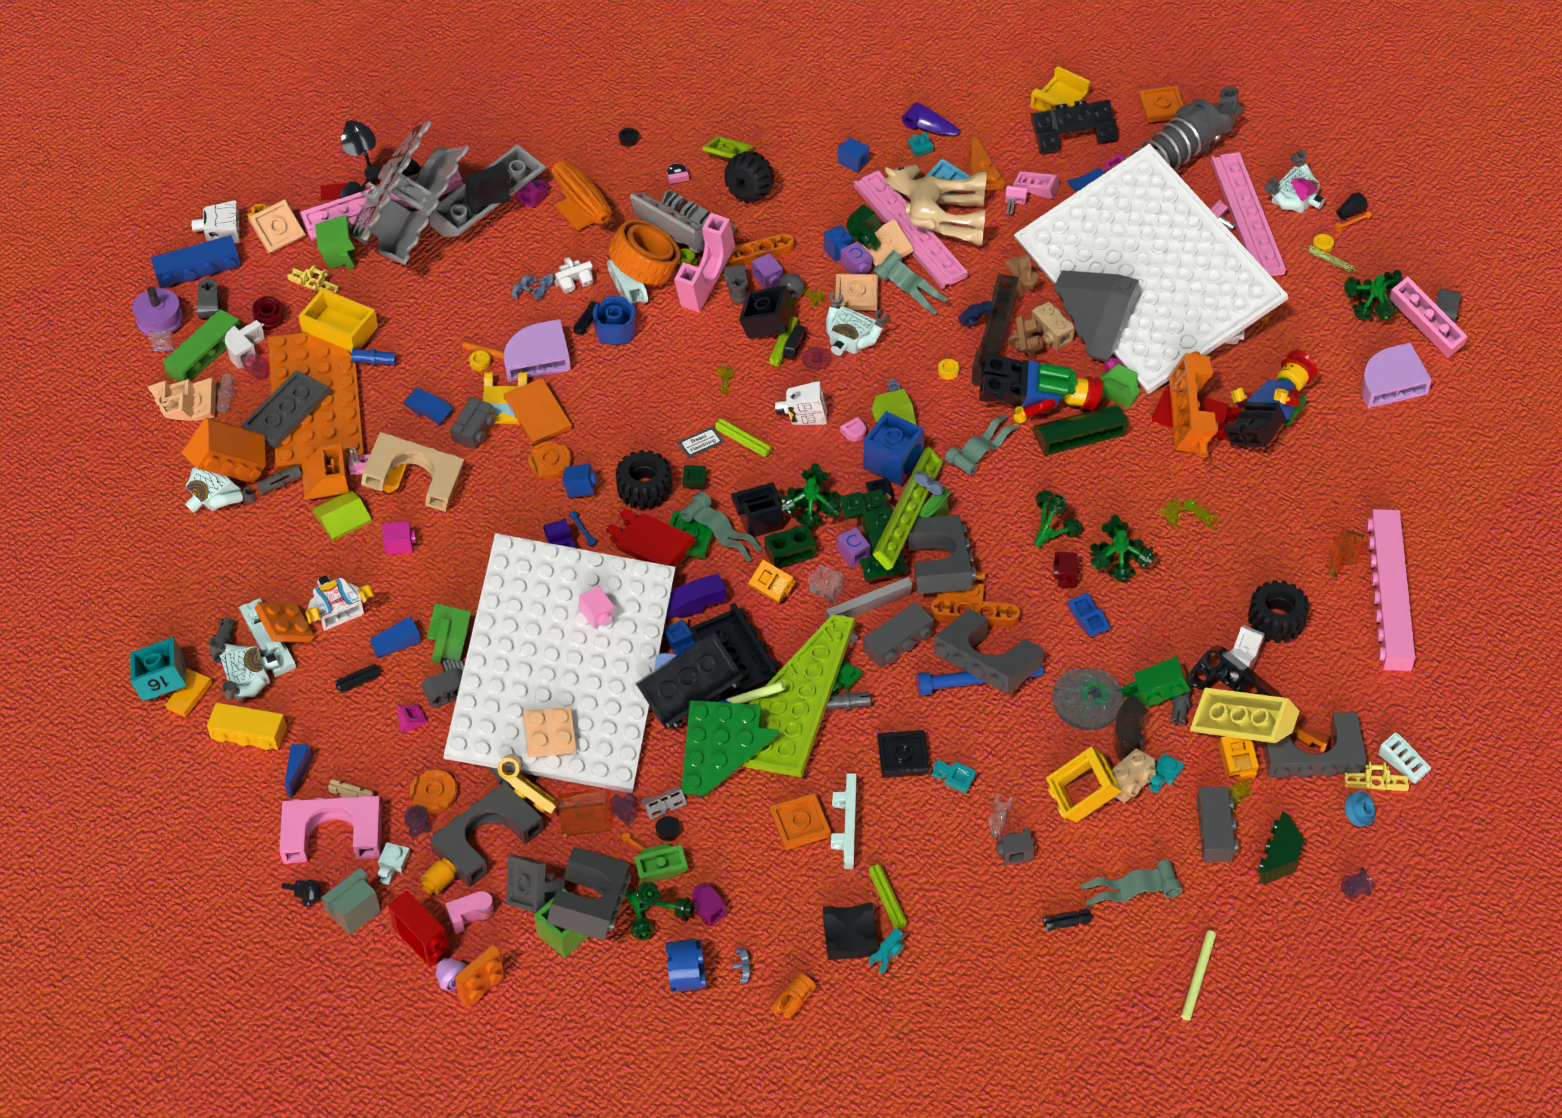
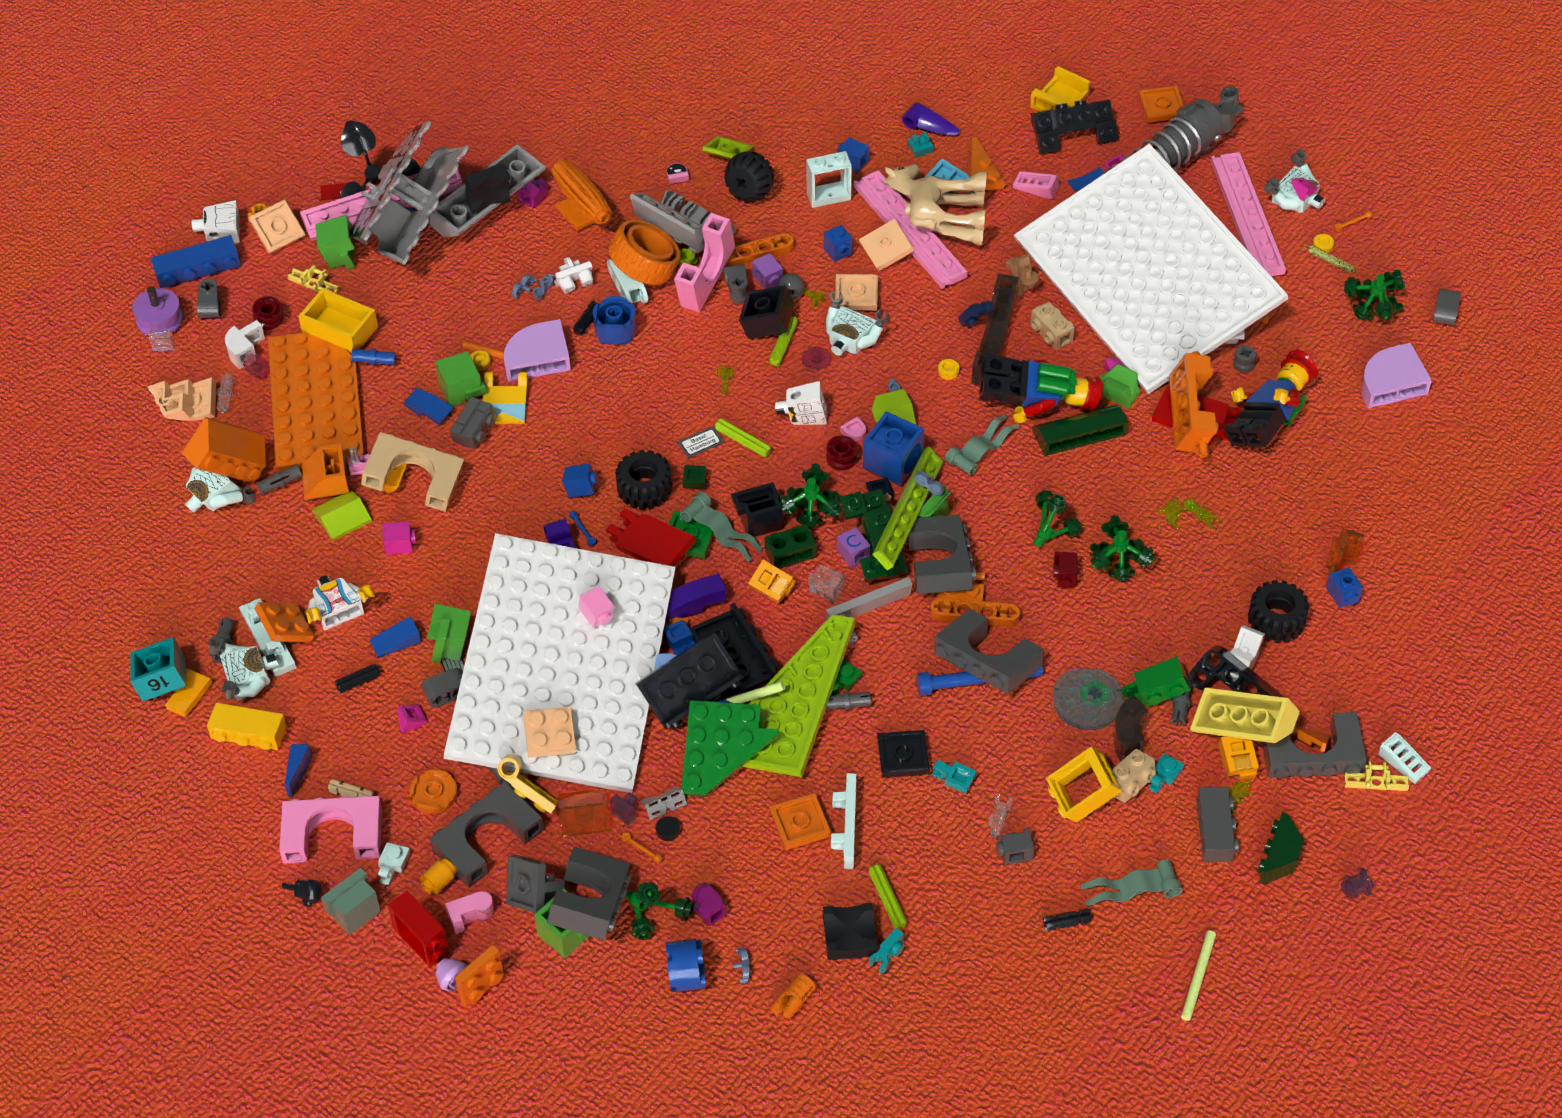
(200, 347): bright green brick -> none
(287, 408): dark grey tile -> none
(417, 820): brick -> none
(459, 378): none -> bright green plate
(537, 411): orange tile -> none
(549, 460): orange tile -> none
(628, 137): black tile -> none
(660, 863): bright green slope -> none
(795, 342): black beam -> none
(839, 190): none -> light aqua window
(841, 452): none -> dark red wheel
(856, 259): medium lavender brick -> none
(862, 227): dark green brick -> none
(898, 635): dark grey brick -> none
(907, 280): sand green flag -> none
(1013, 196): bright pink piece -> none
(1023, 337): medium nougat hips -> none
(1088, 616): blue slope -> none
(1099, 307): dark grey slope -> none
(1219, 211): bright pink piece -> none
(1244, 358): none -> dark grey wheel
(1344, 587): none -> blue brick
(1355, 203): black cone -> none
(1360, 809): dark azure plate -> none
(1391, 590): bright pink brick -> none
(1428, 317): bright pink brick -> none

